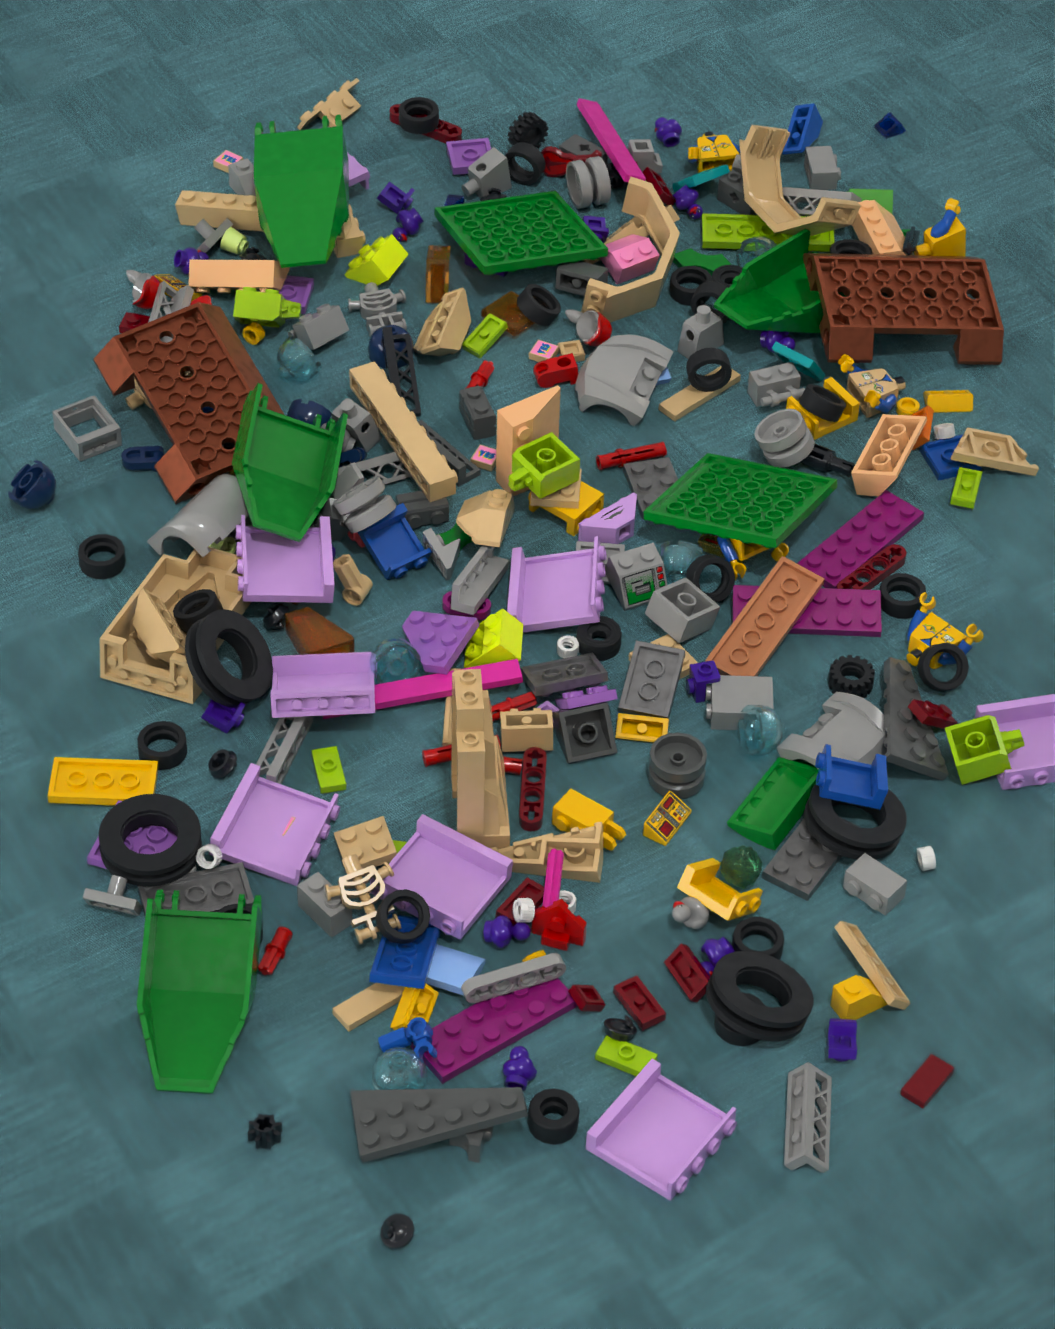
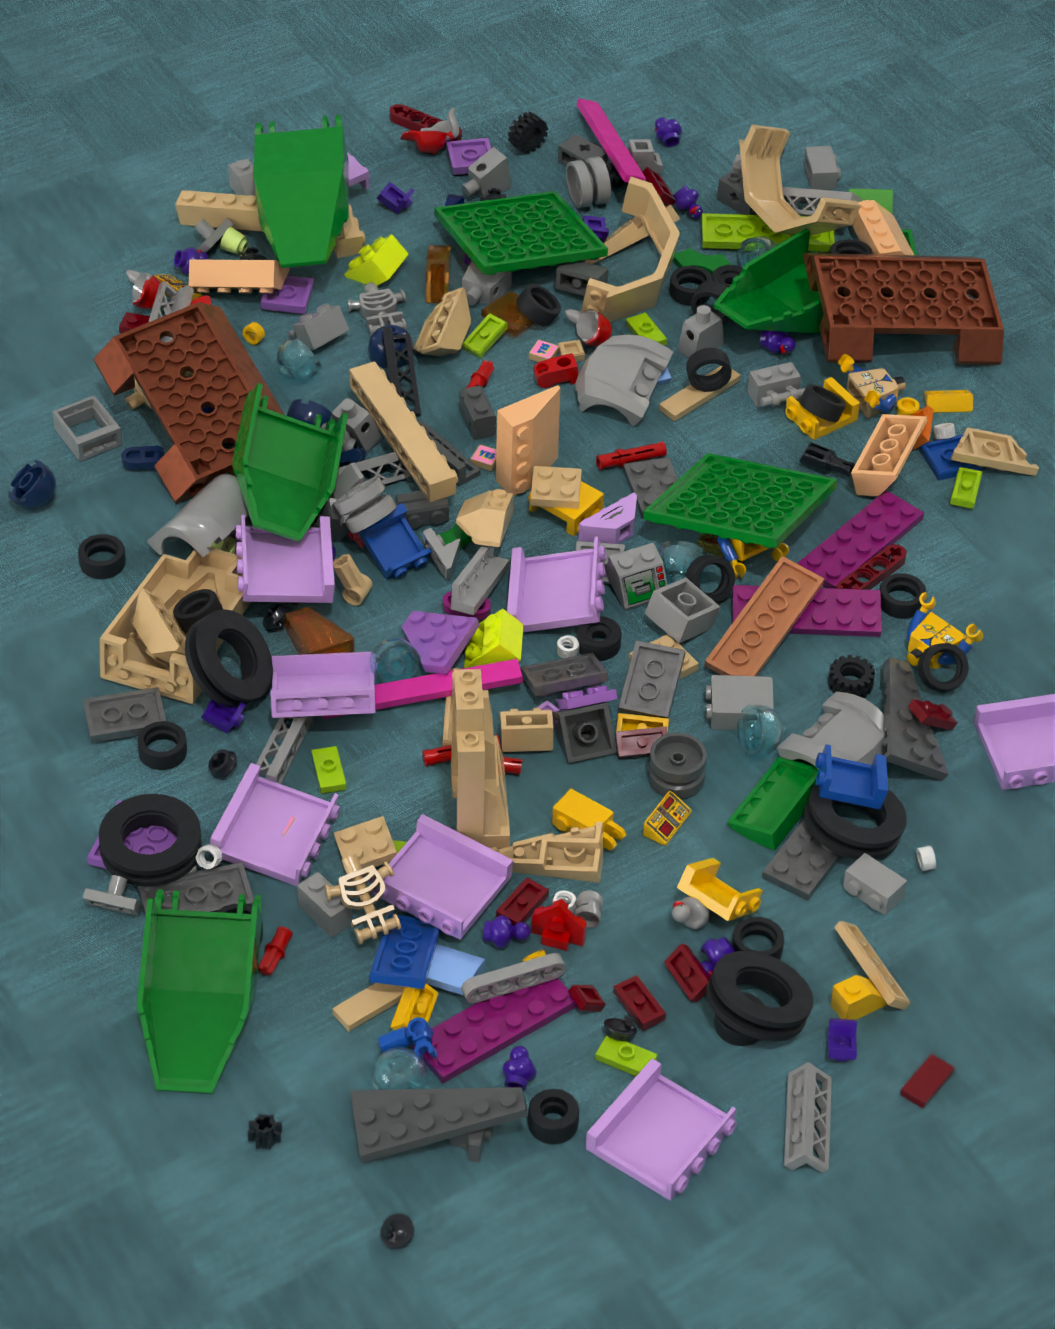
(100, 780): yellow plate -> none
(122, 713): none -> flat silver plate
(225, 159): tile -> none
(264, 308): lime hinge -> none
(337, 103): tan bracket -> none
(411, 223): dark purple animal -> none
(414, 899): black tyre -> none
(418, 105): black tyre -> none
(434, 138): none -> red hair
(484, 287): none -> light grey torso
(521, 702): red axle -> none
(523, 910): white axle -> none
(532, 788): dark red beam -> none
(533, 156): black tyre -> none
(544, 466): lime hinge -> none
(553, 877): dark pink axle -> none
(557, 160): dark red piece -> none
(589, 907): none -> light grey wheel
(630, 258): bright pink slope -> none
(637, 742): none -> plate
(645, 327): none -> lime plate
(699, 676): dark purple bracket -> none
(701, 177): teal tile -> none
(713, 152): yellow torso -> none
(741, 866): clear green piece -> none
(784, 438): light grey wheel -> none
(800, 361): teal tile -> none
(803, 128): blue slope -> none
(889, 126): clear blue slope -> none
(911, 241): black axle -> none
(947, 236): yellow torso -> none
(981, 748): lime hinge -> none

